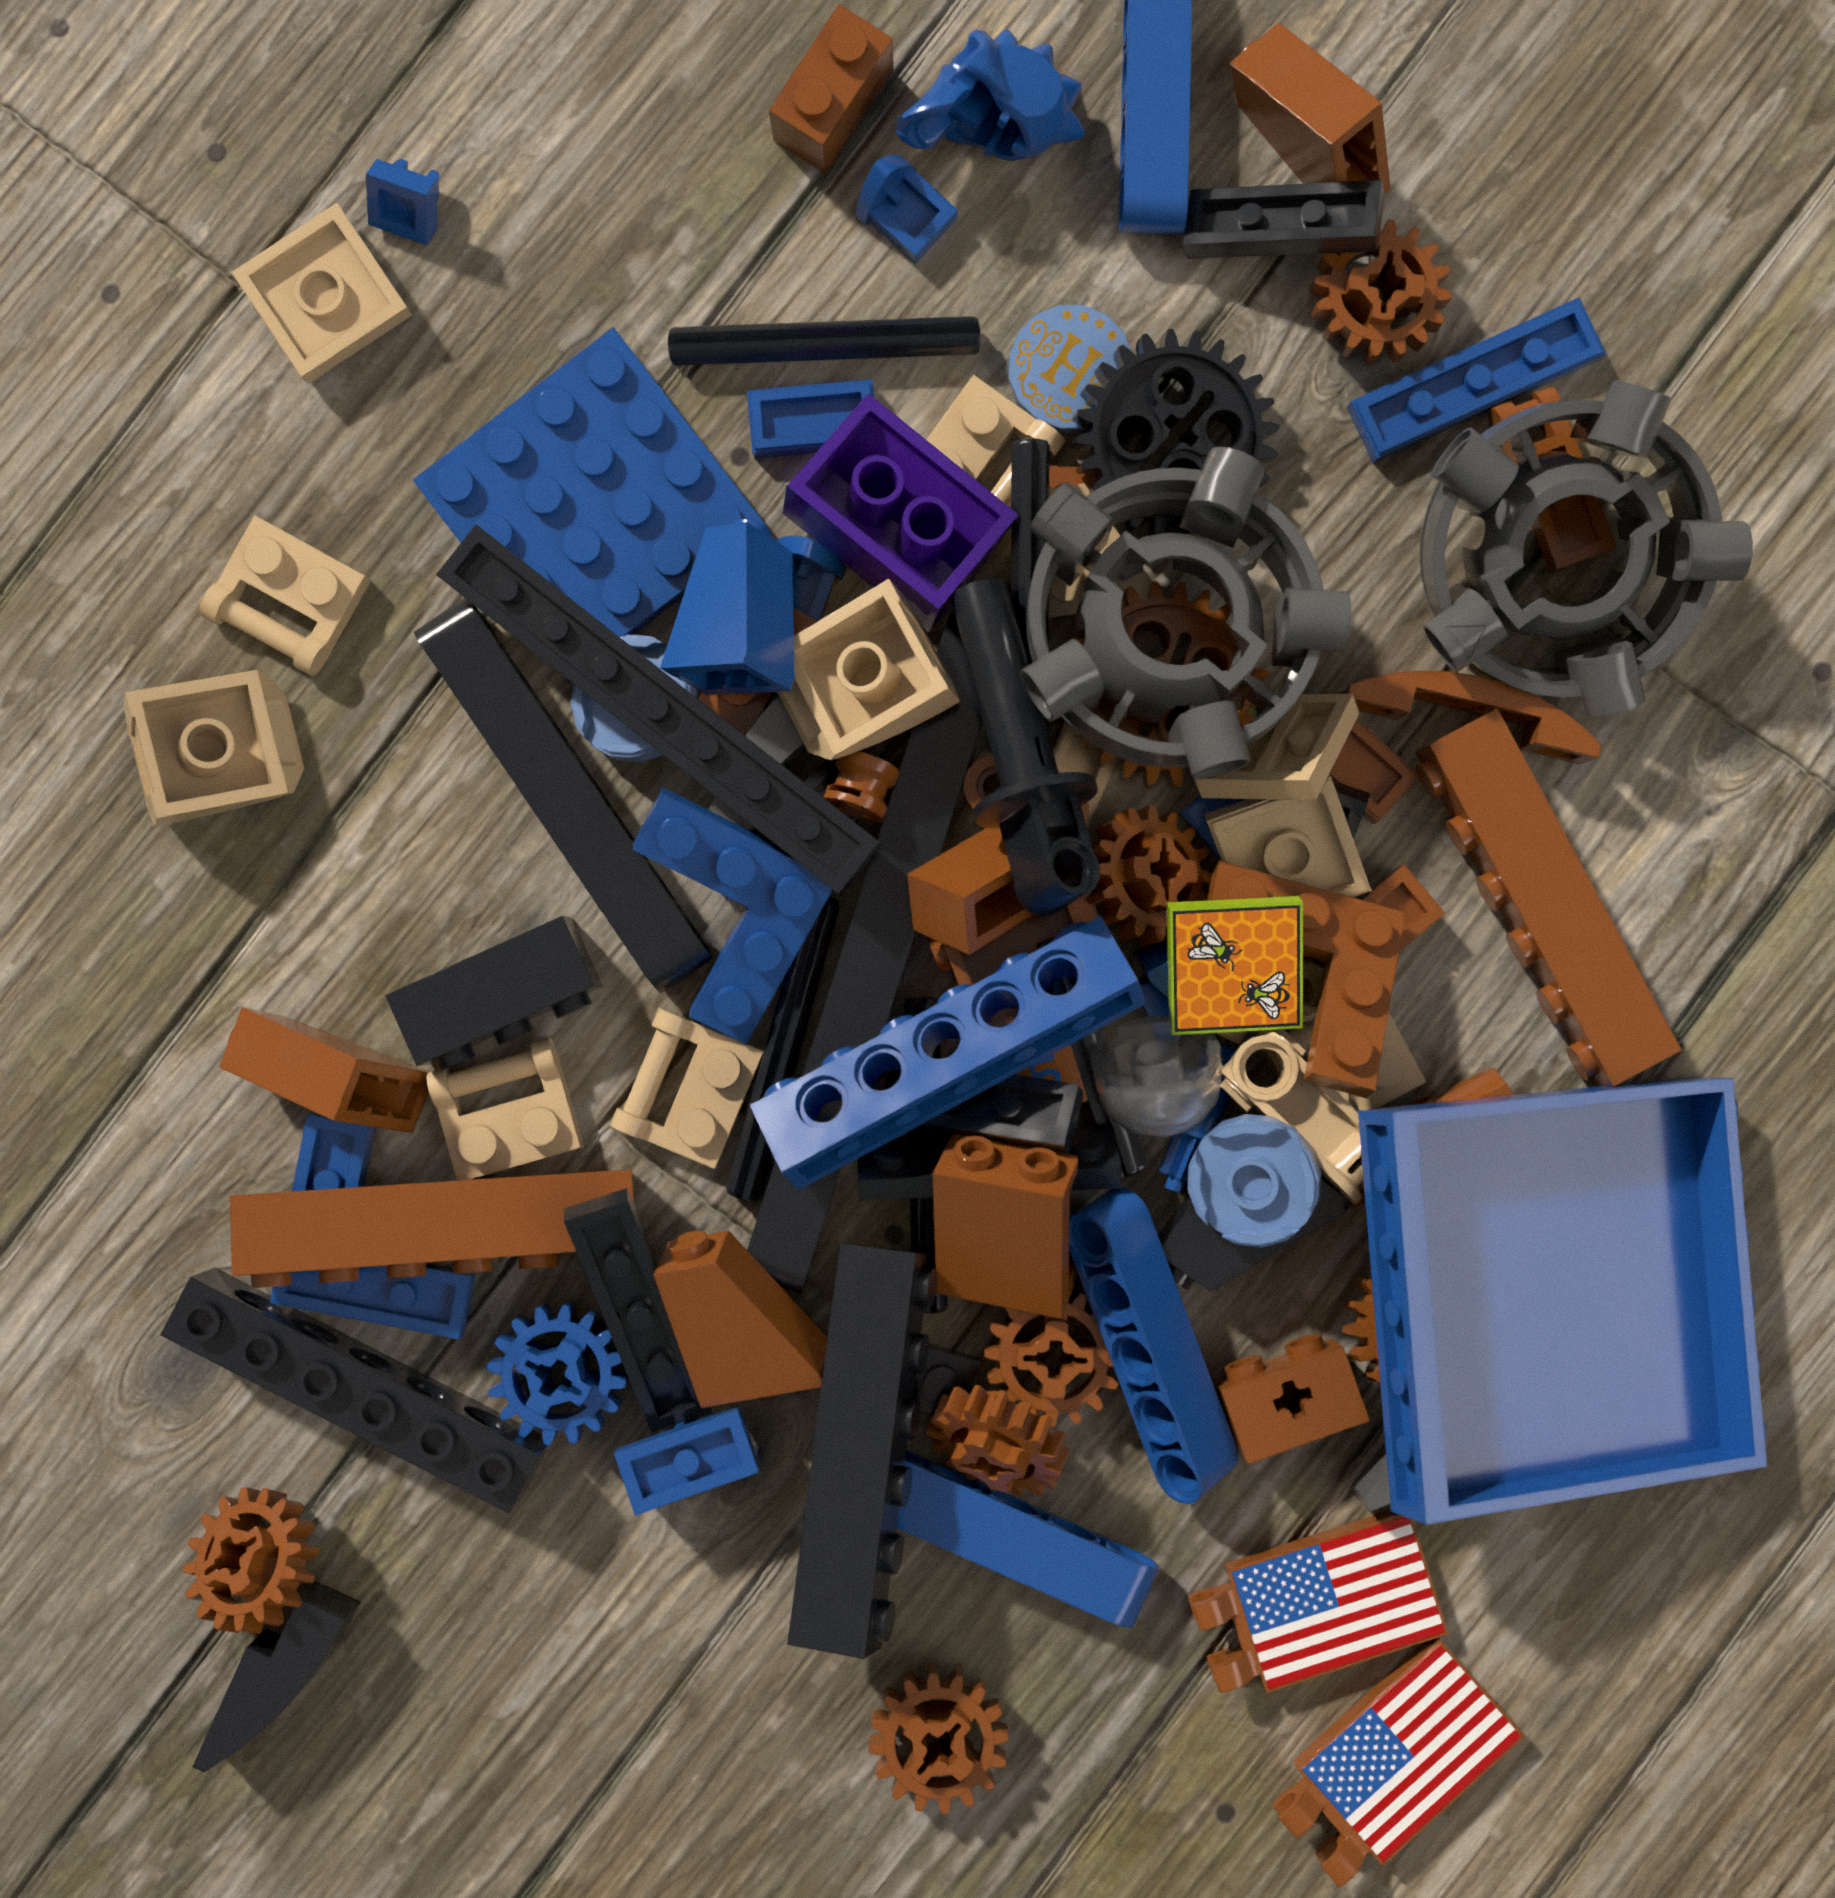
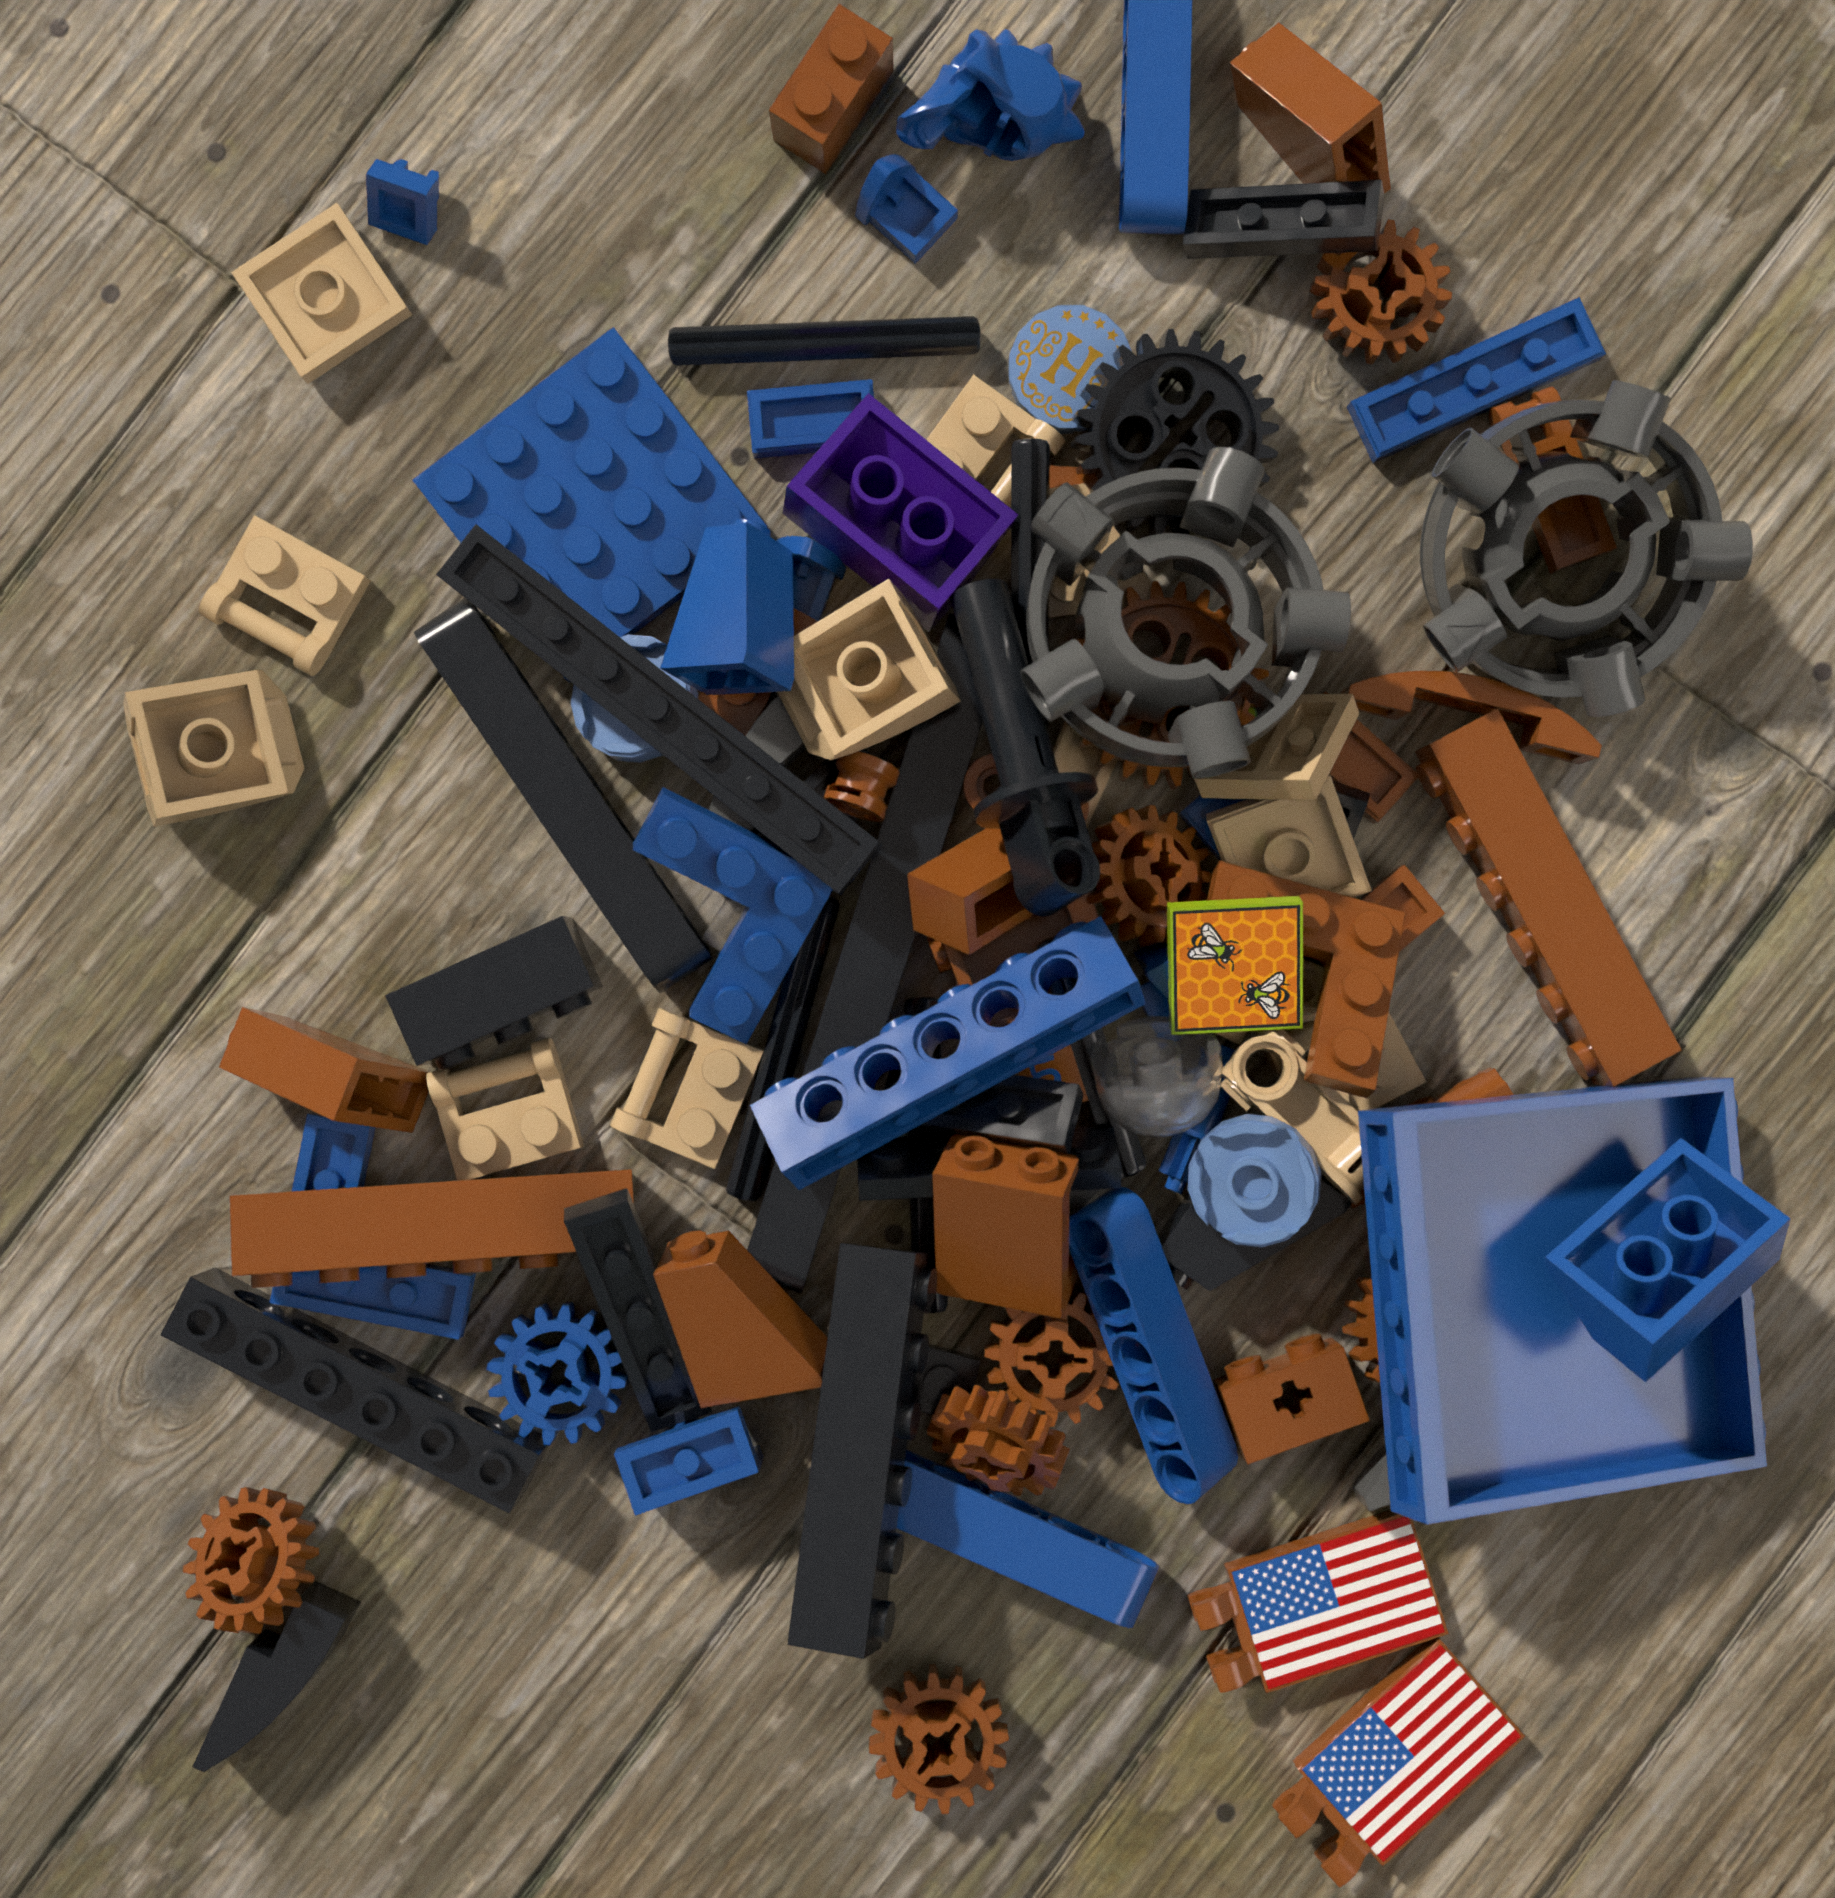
(1666, 1257): none -> blue slope

